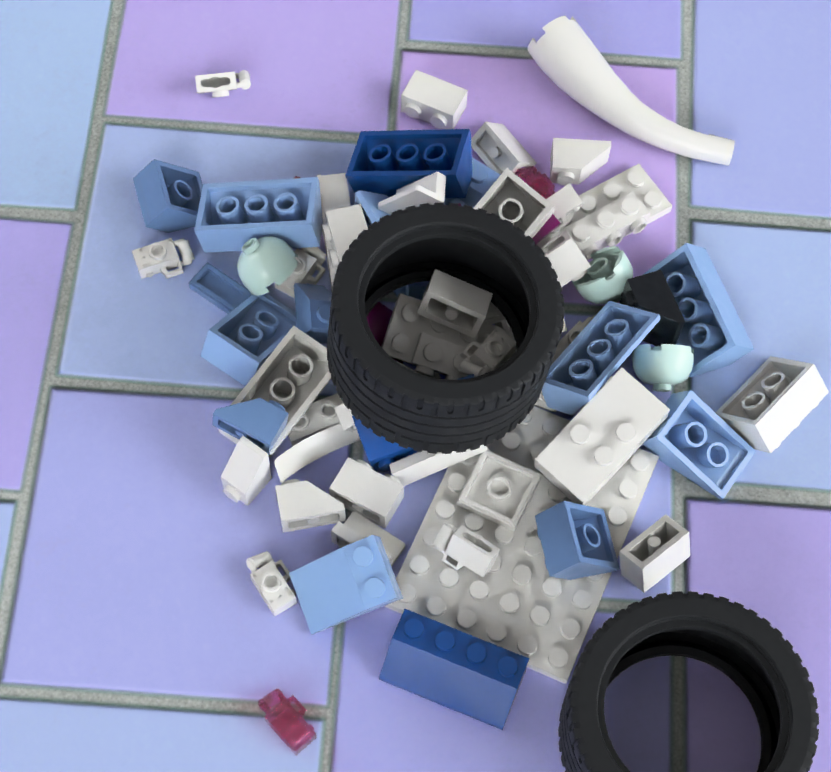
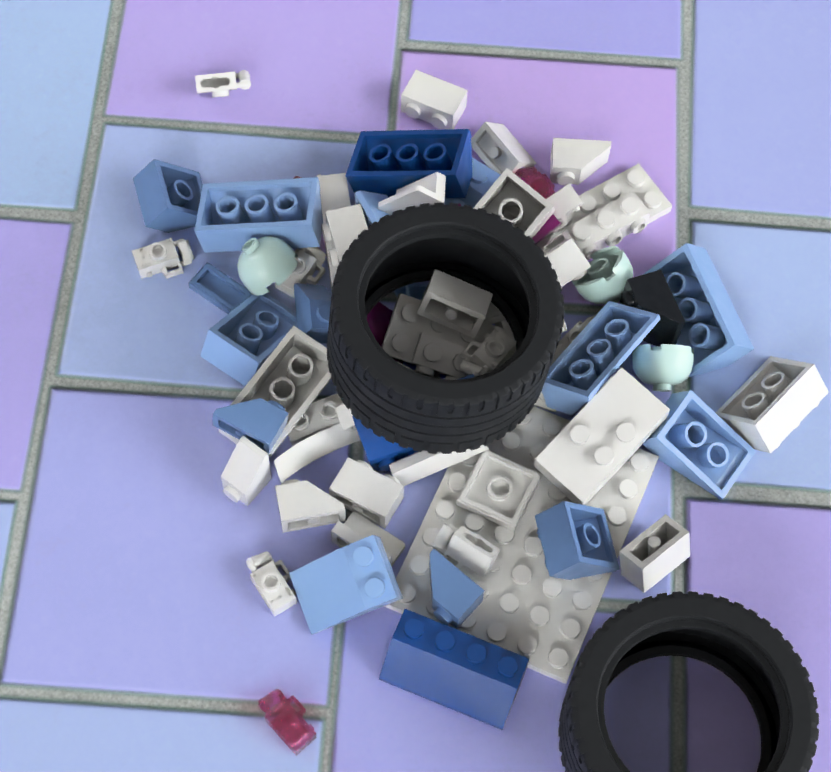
(452, 592): none -> medium blue slope
(585, 76): white brick -> none

